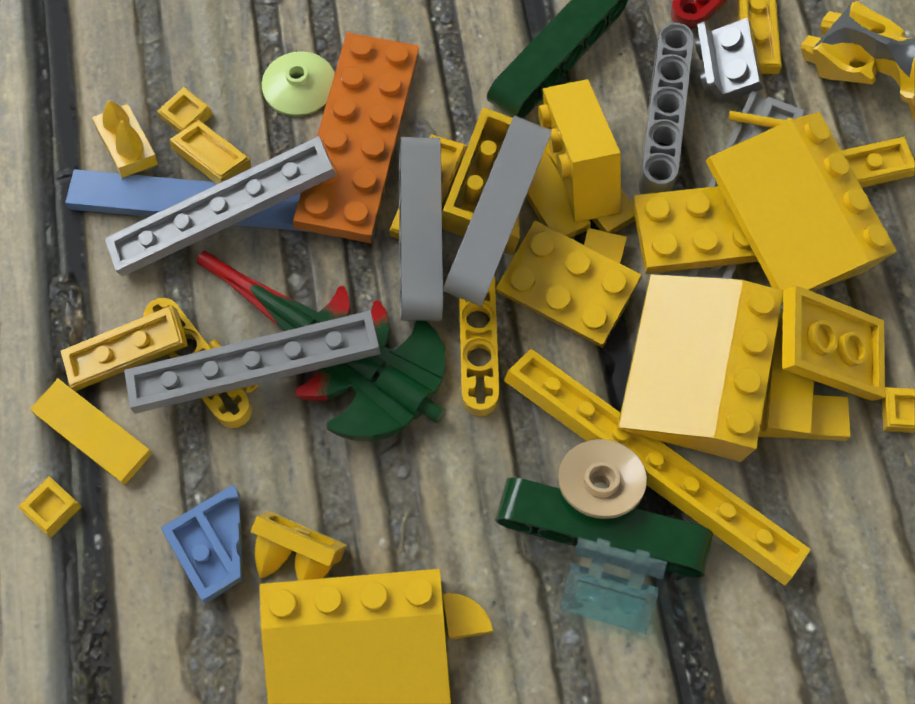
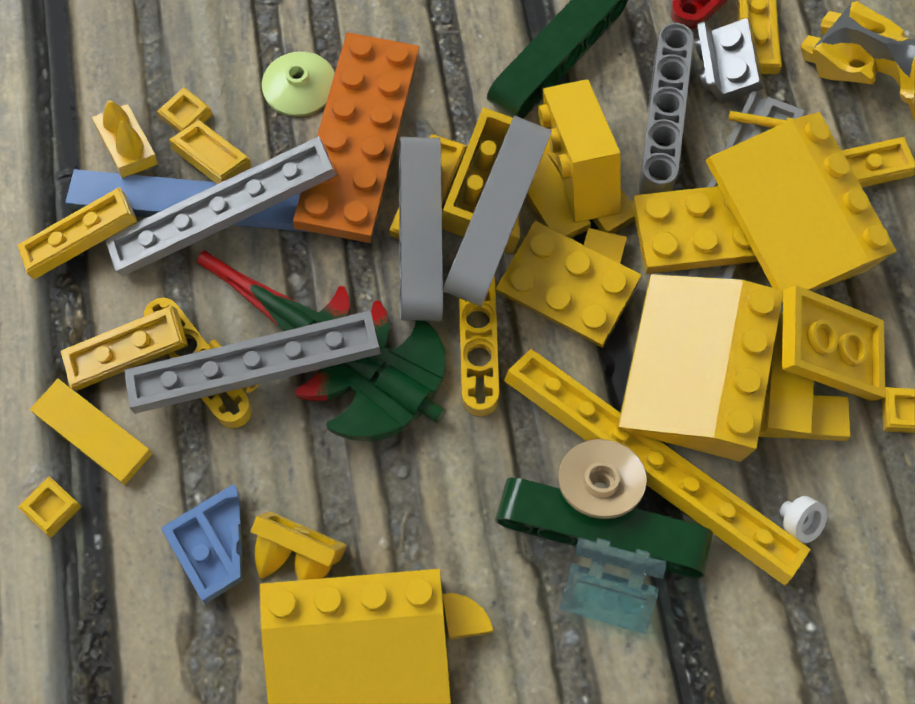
(76, 233): none -> yellow tile
(804, 518): none -> white tile

